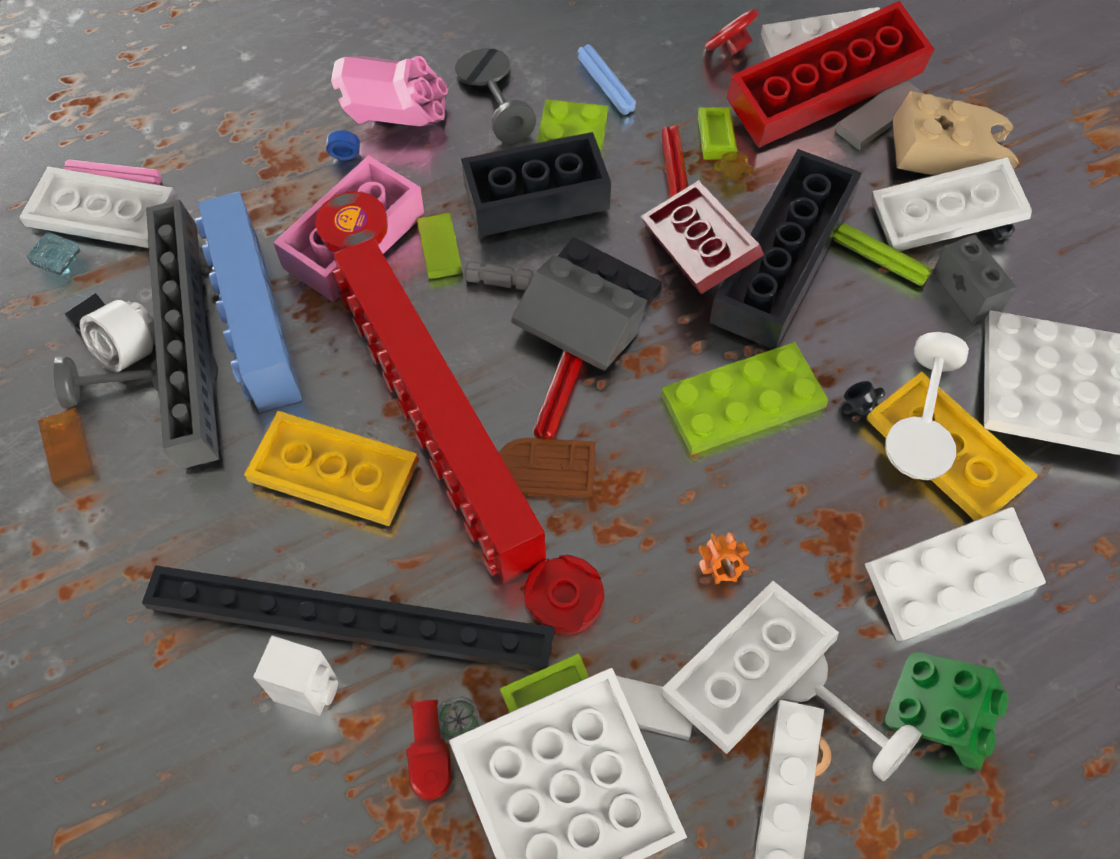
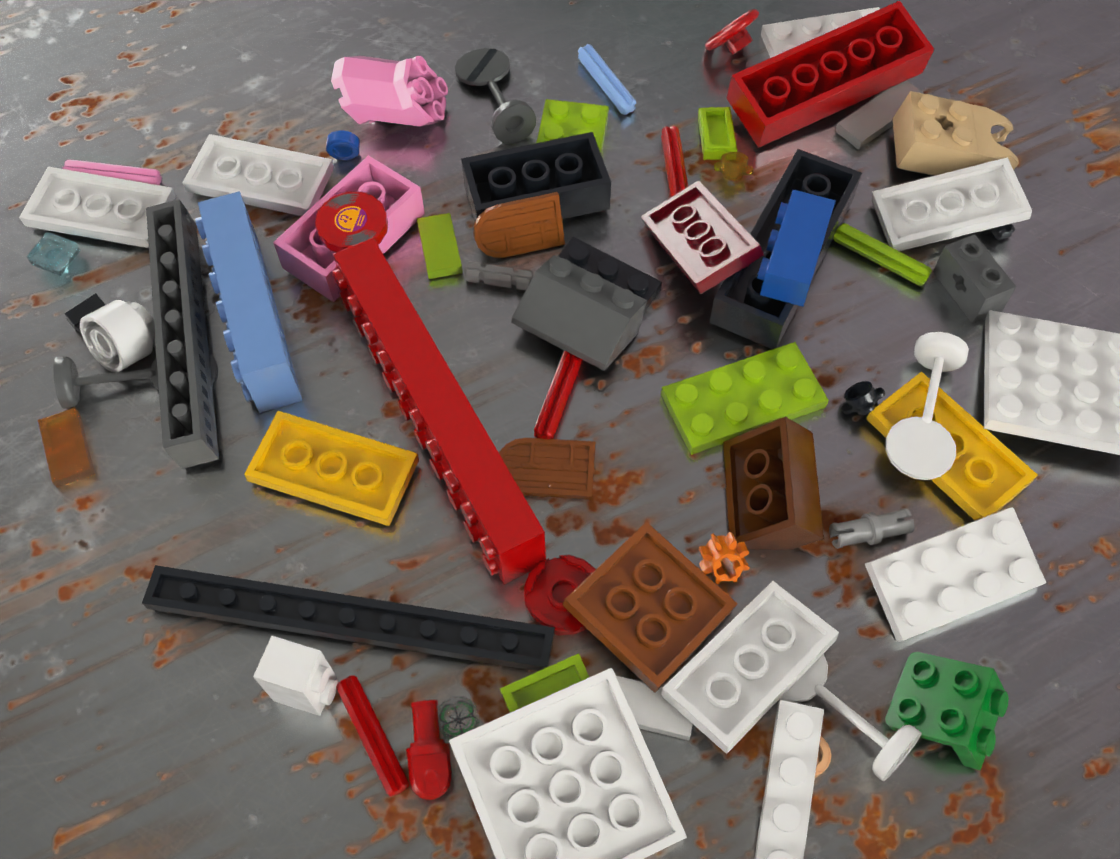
(262, 174): none -> white plate
(372, 736): none -> red axle
(520, 226): none -> dark orange window
(649, 606): none -> dark orange plate
(773, 487): none -> reddish brown slope
(795, 247): none -> blue brick
(871, 528): none -> light grey pin

